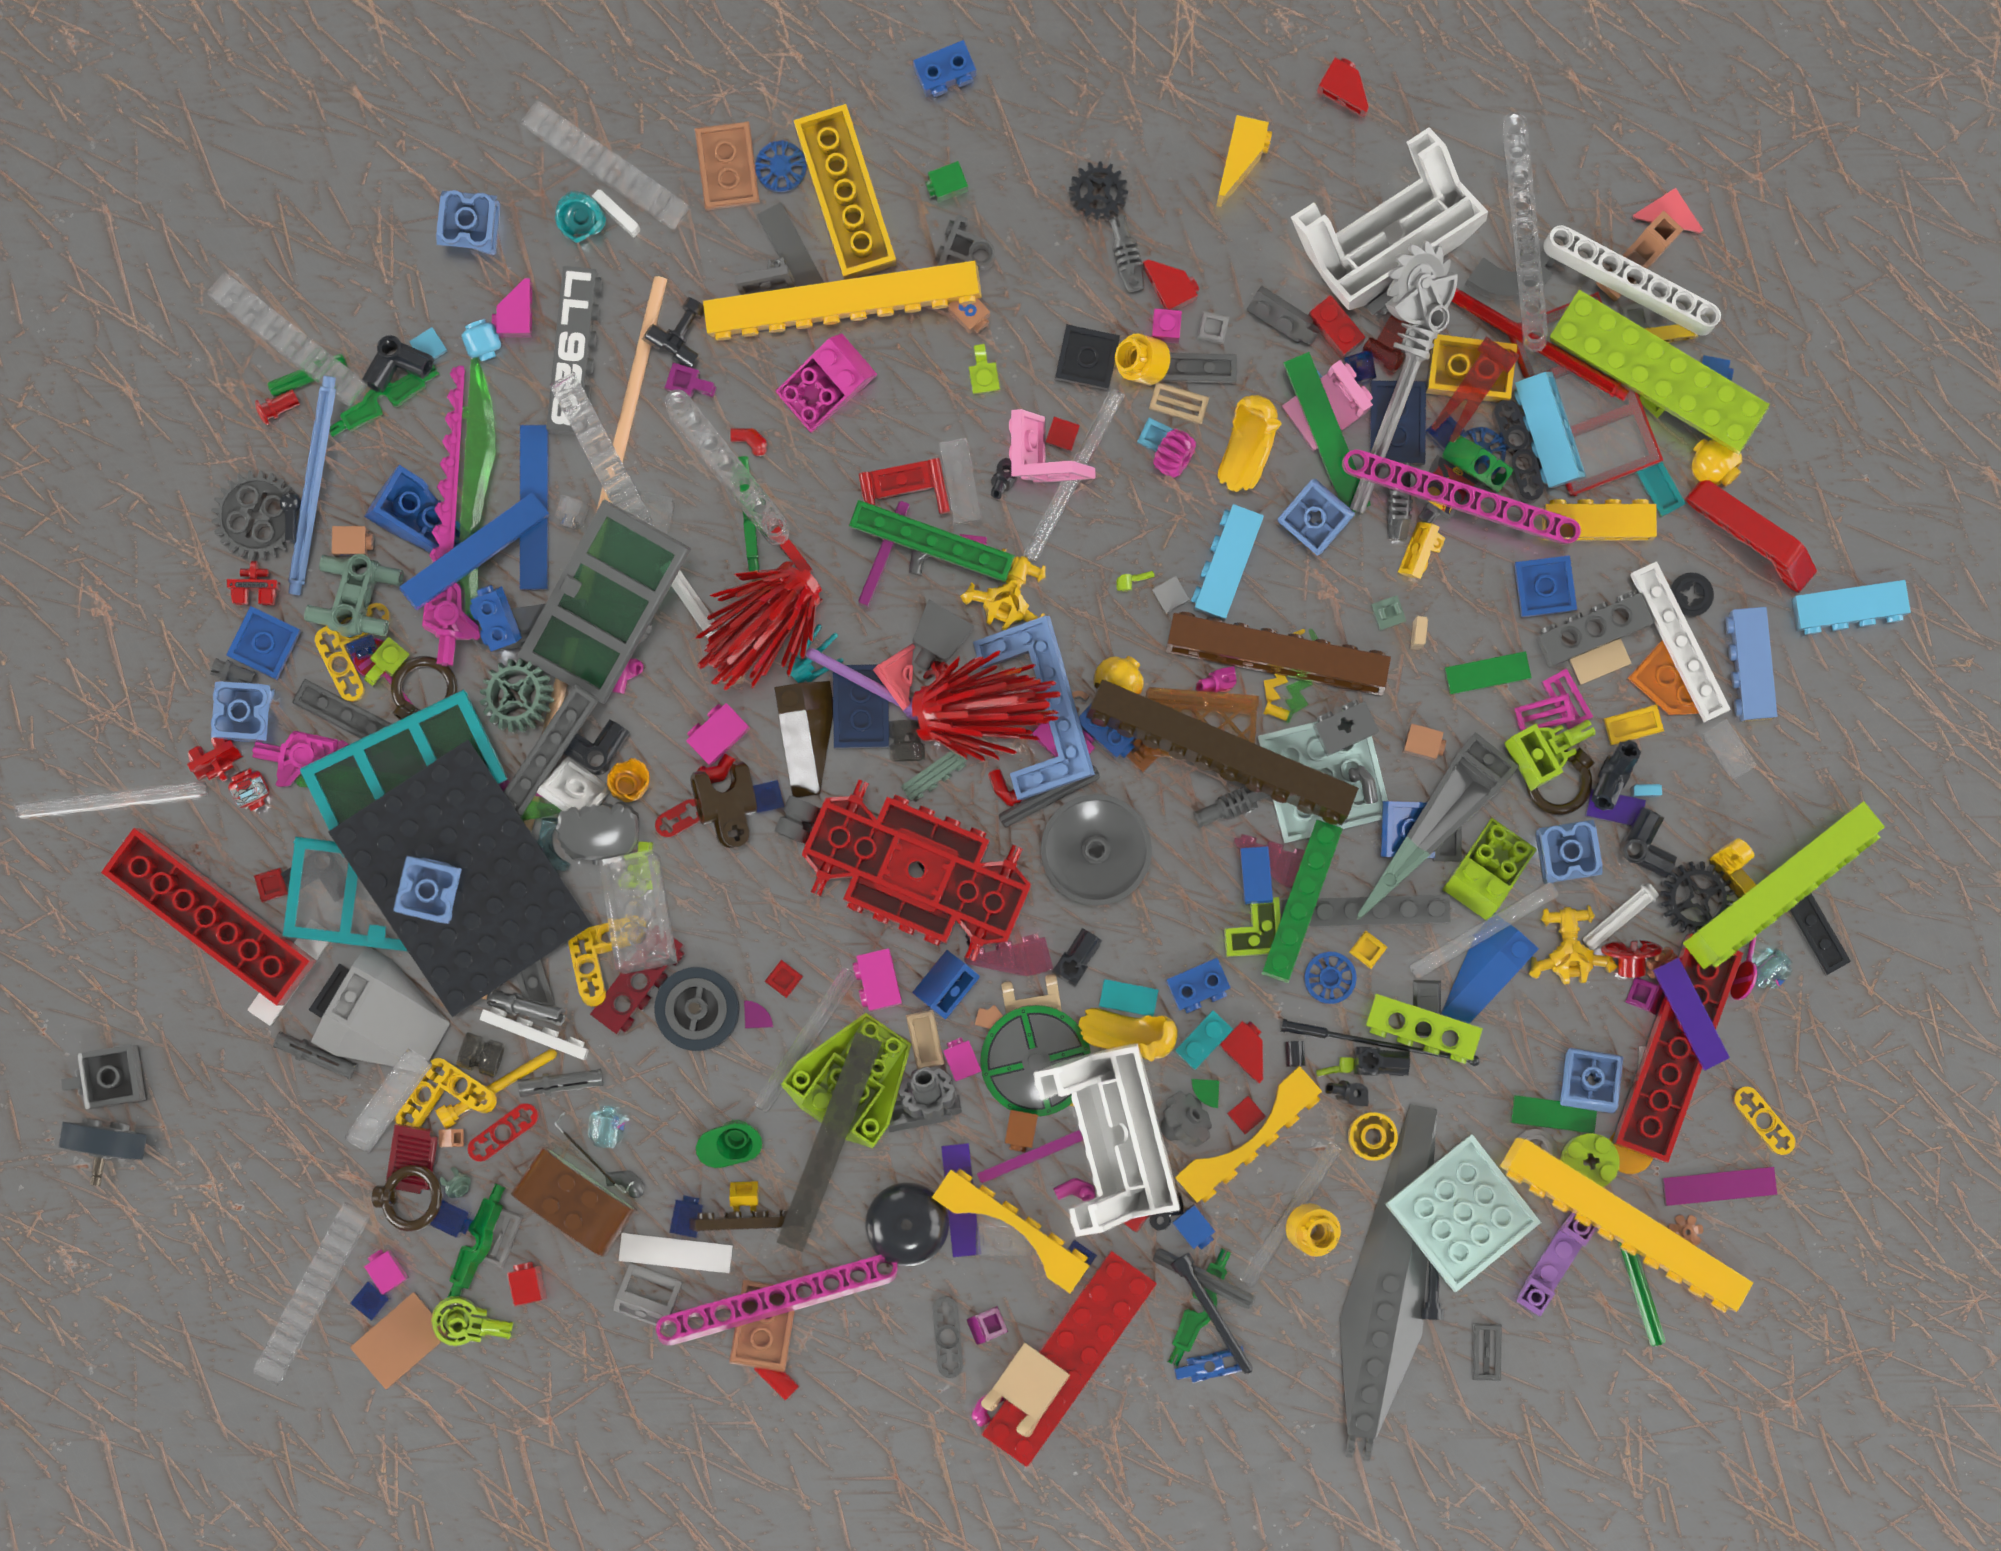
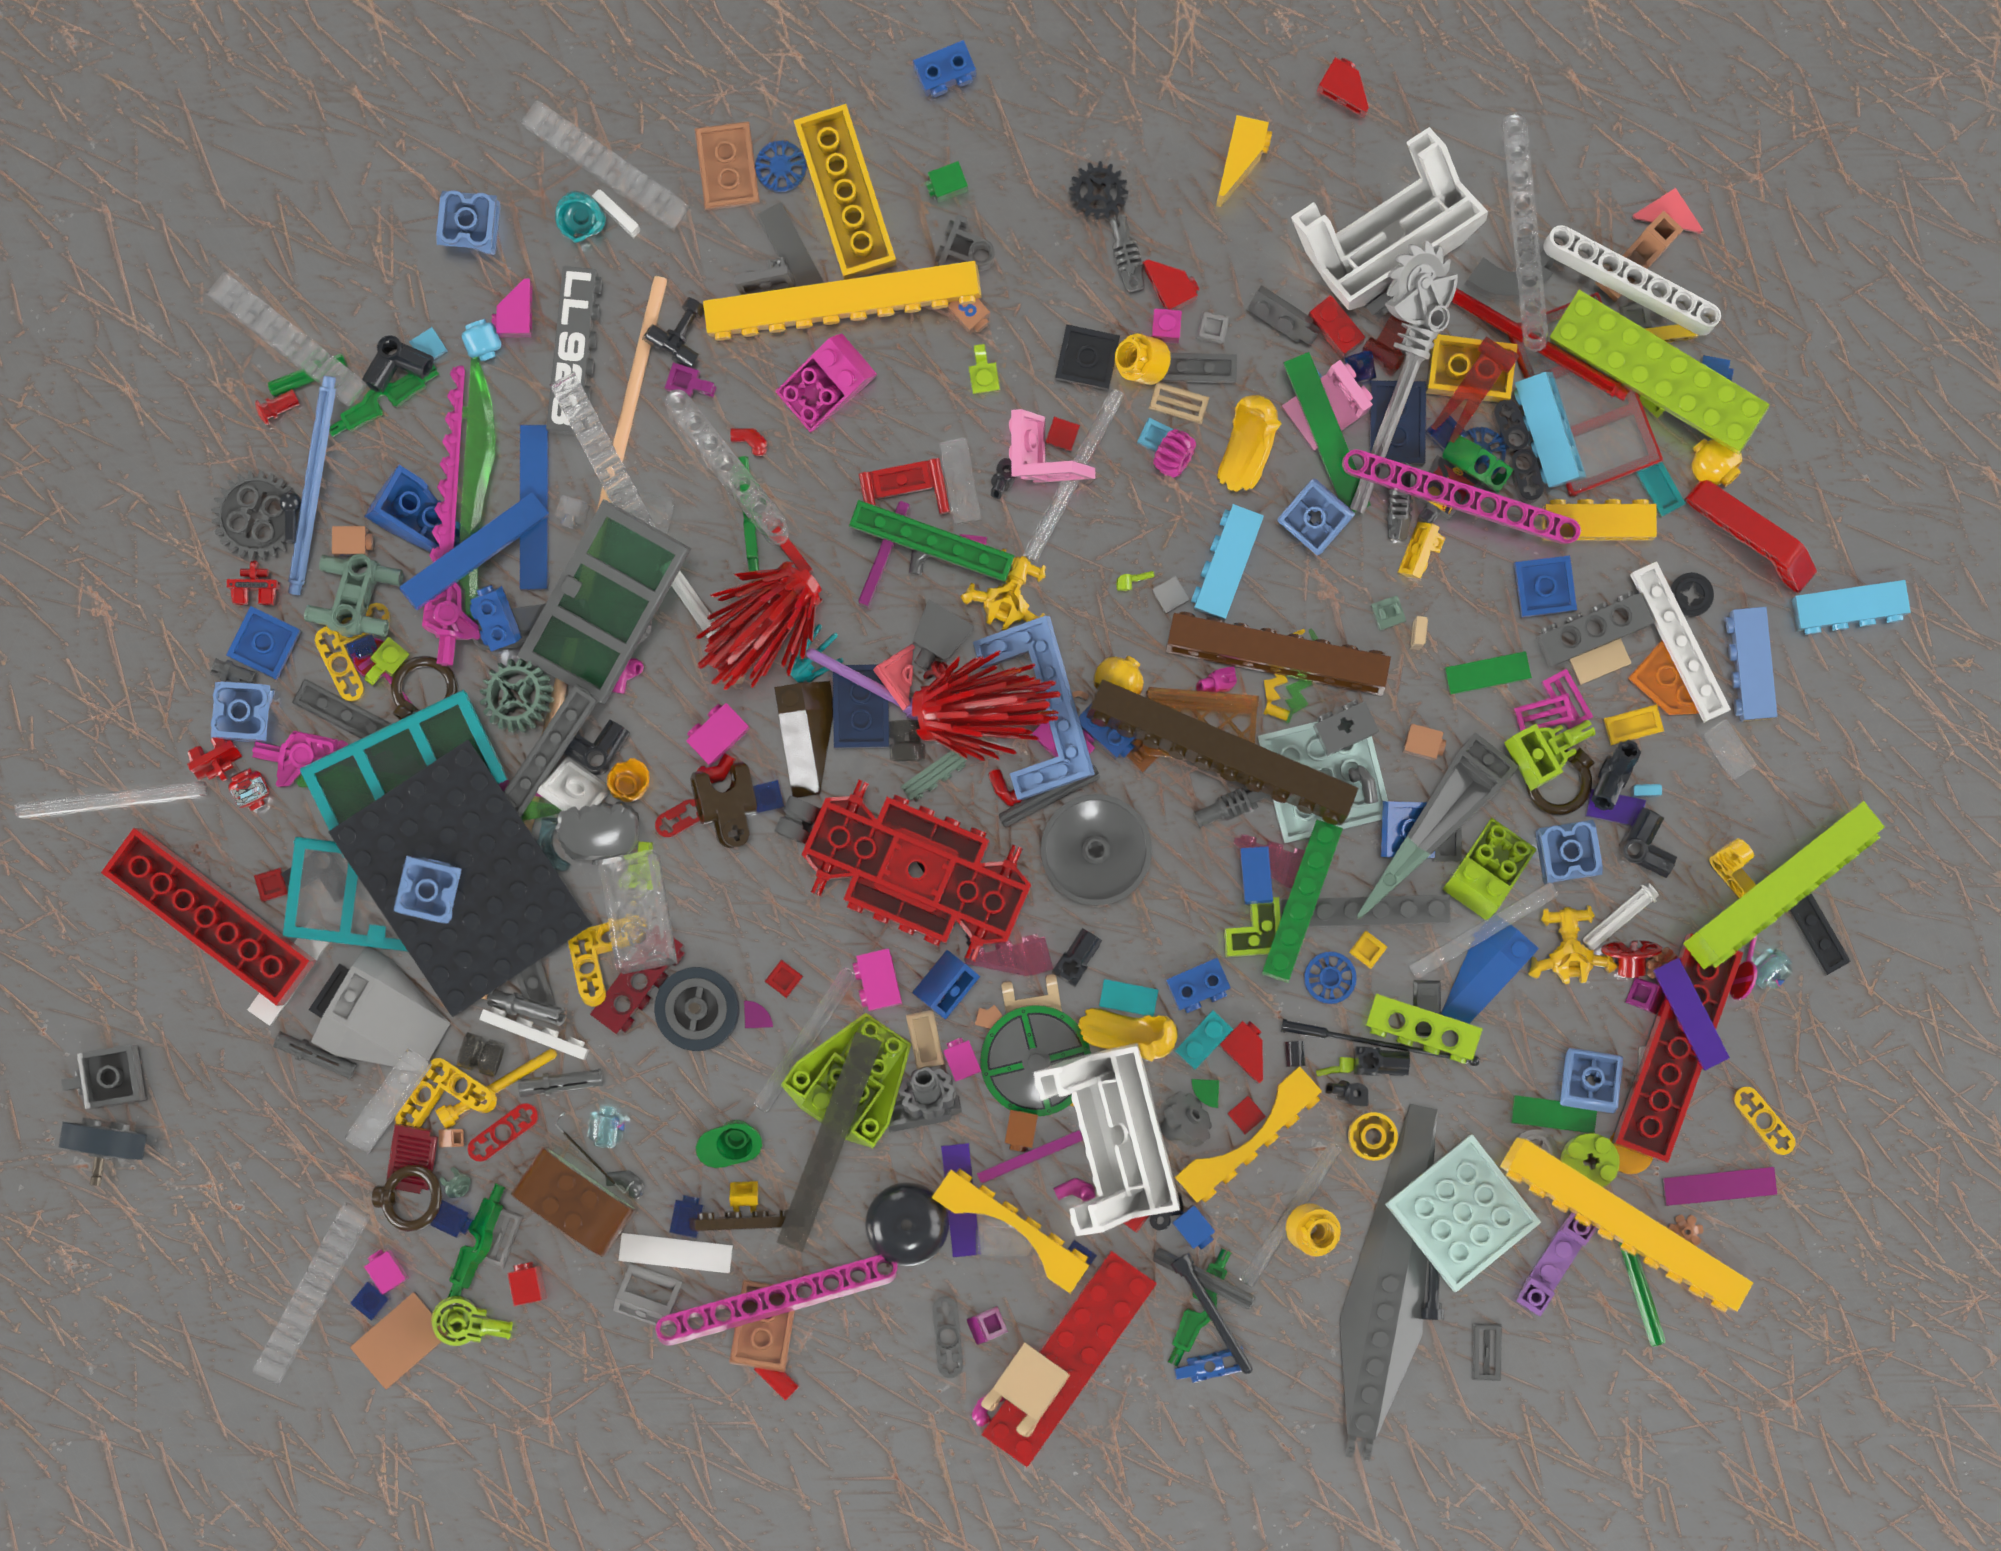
(1690, 887): black gear -> none

